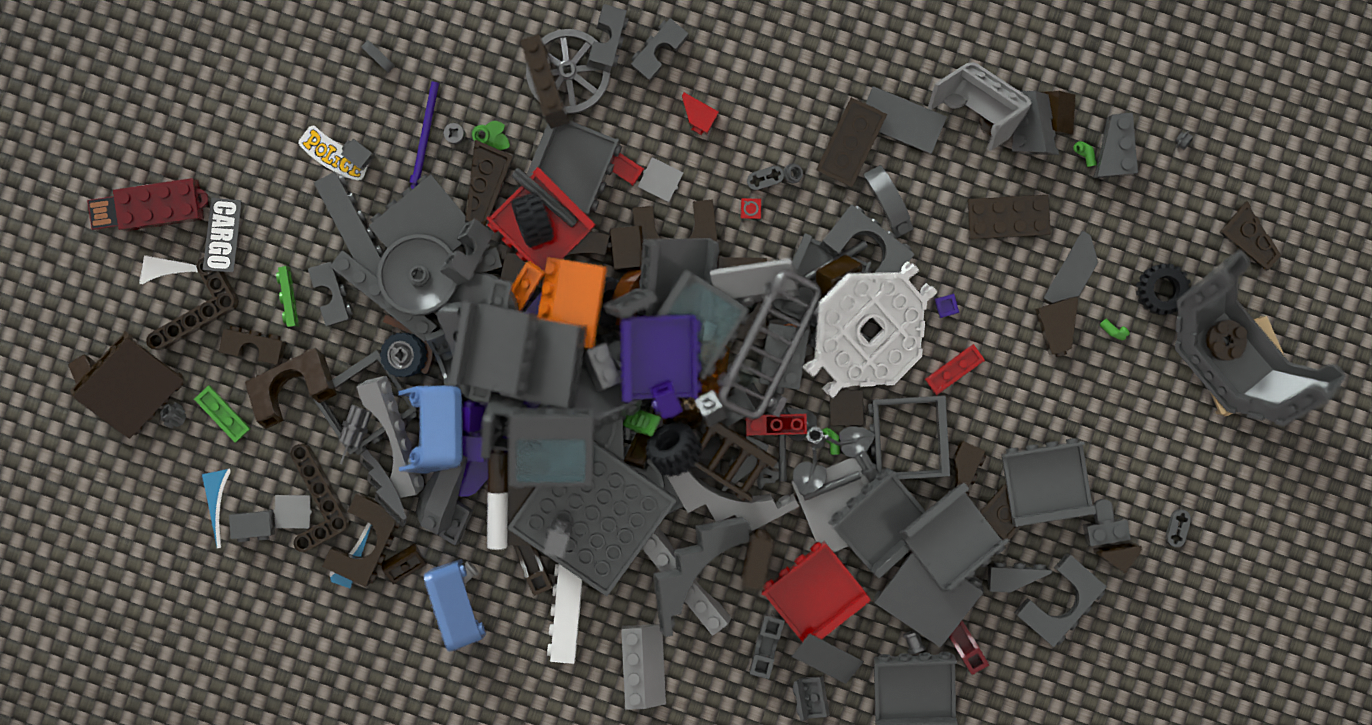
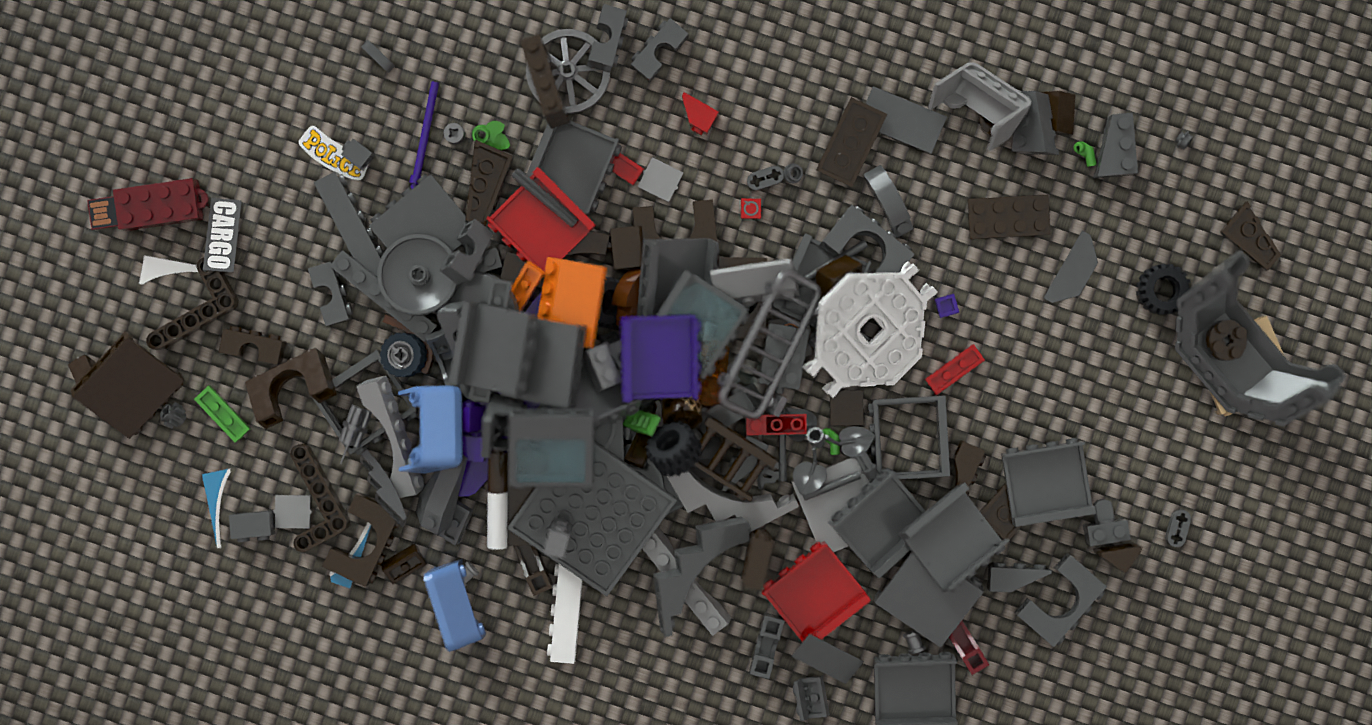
(287, 296): bright green plate -> none
(532, 219): black tyre -> none
(630, 302): dark grey plate -> none
(643, 666): light grey slope -> none
(666, 401): dark purple brick -> none
(711, 408): brick -> none
(1058, 325): dark brown slope -> none
(1119, 334): bright green arm -> none

